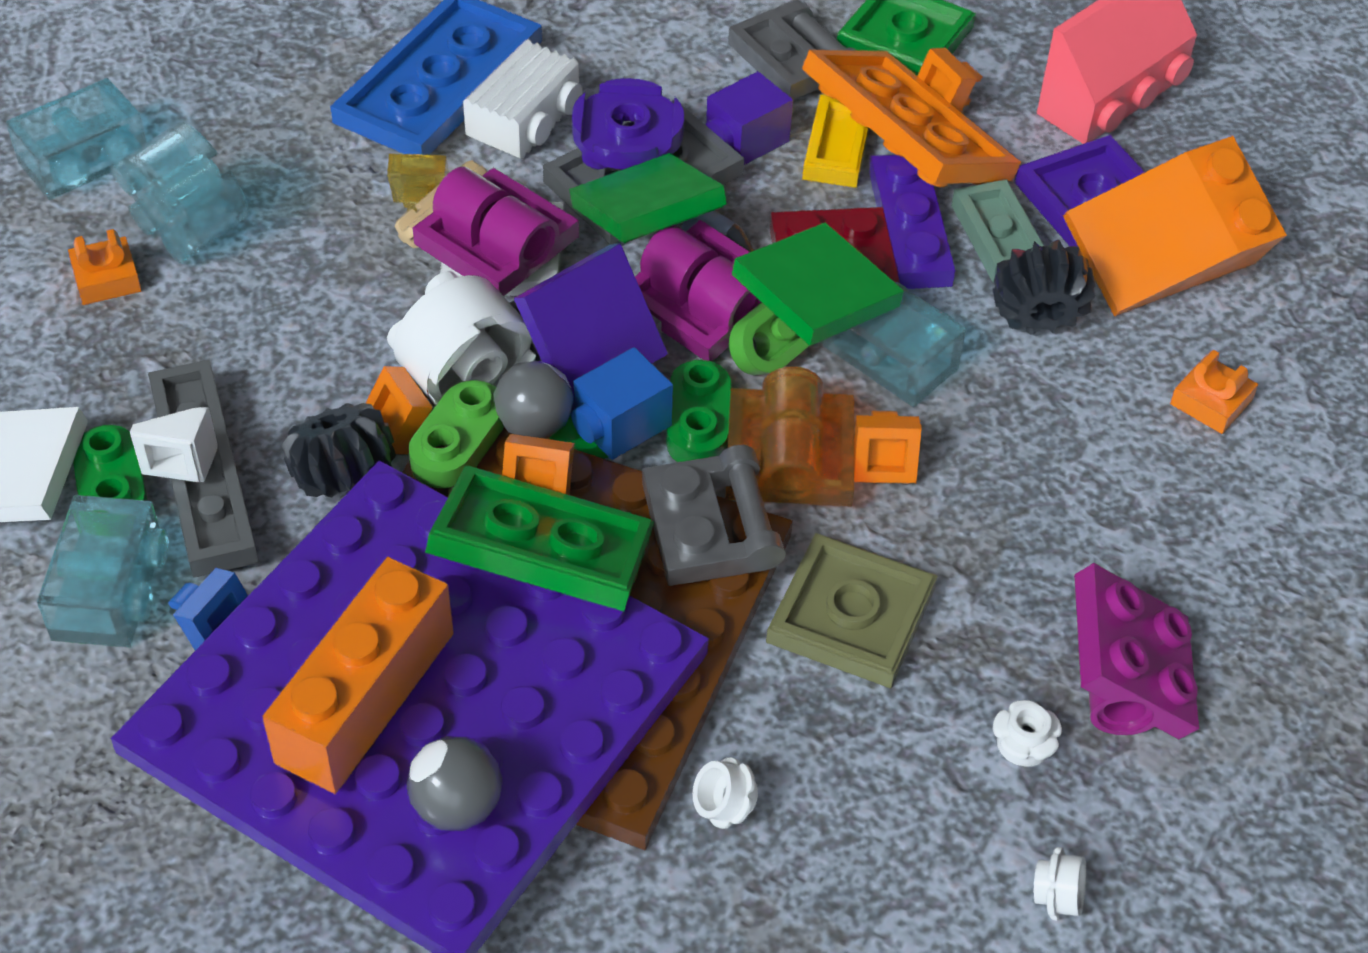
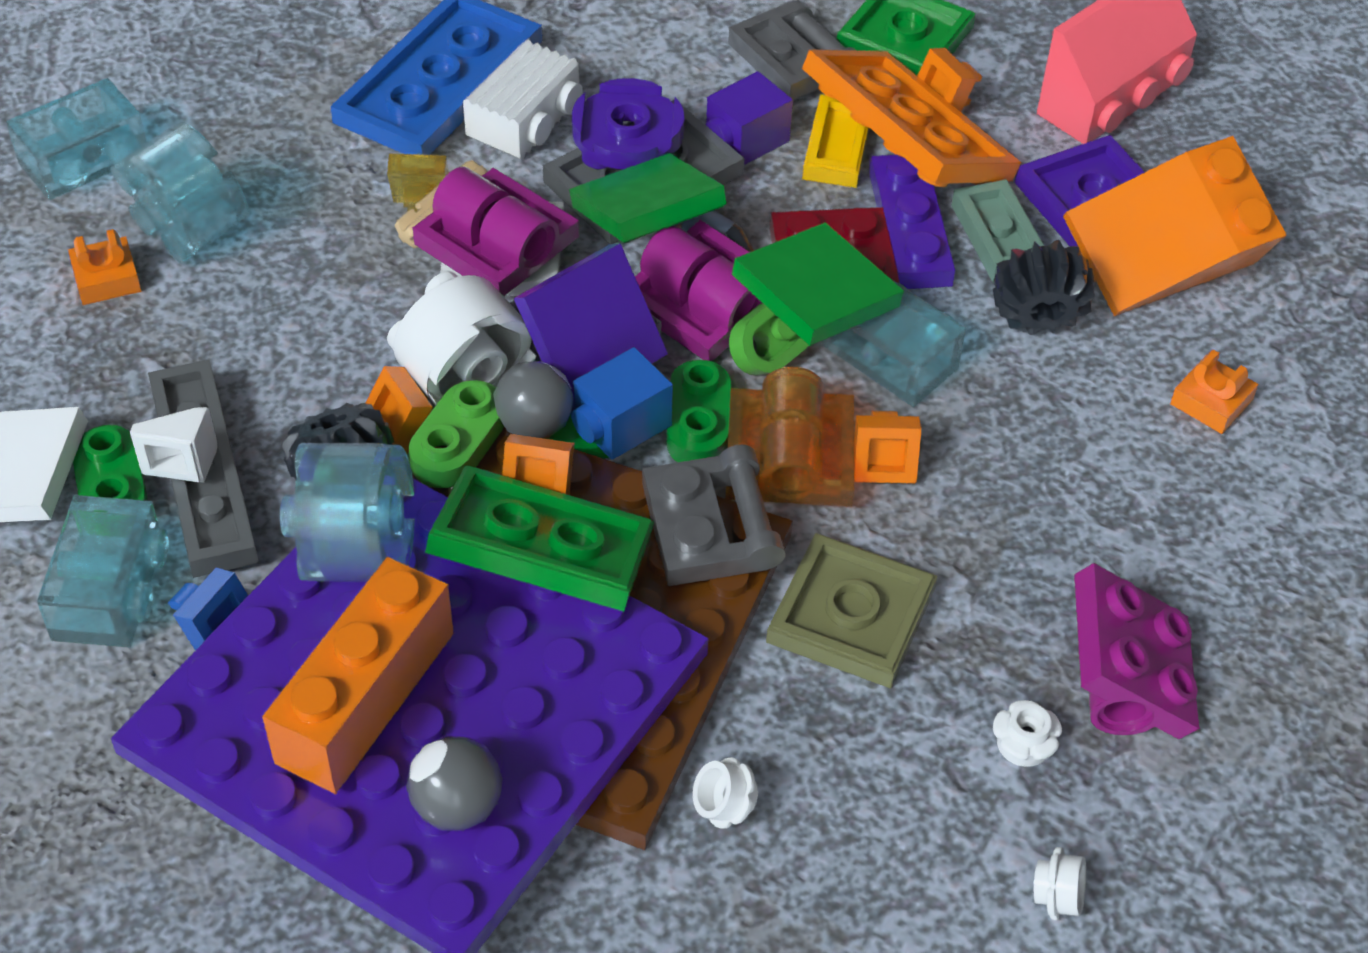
(348, 510): none -> clear light blue brick

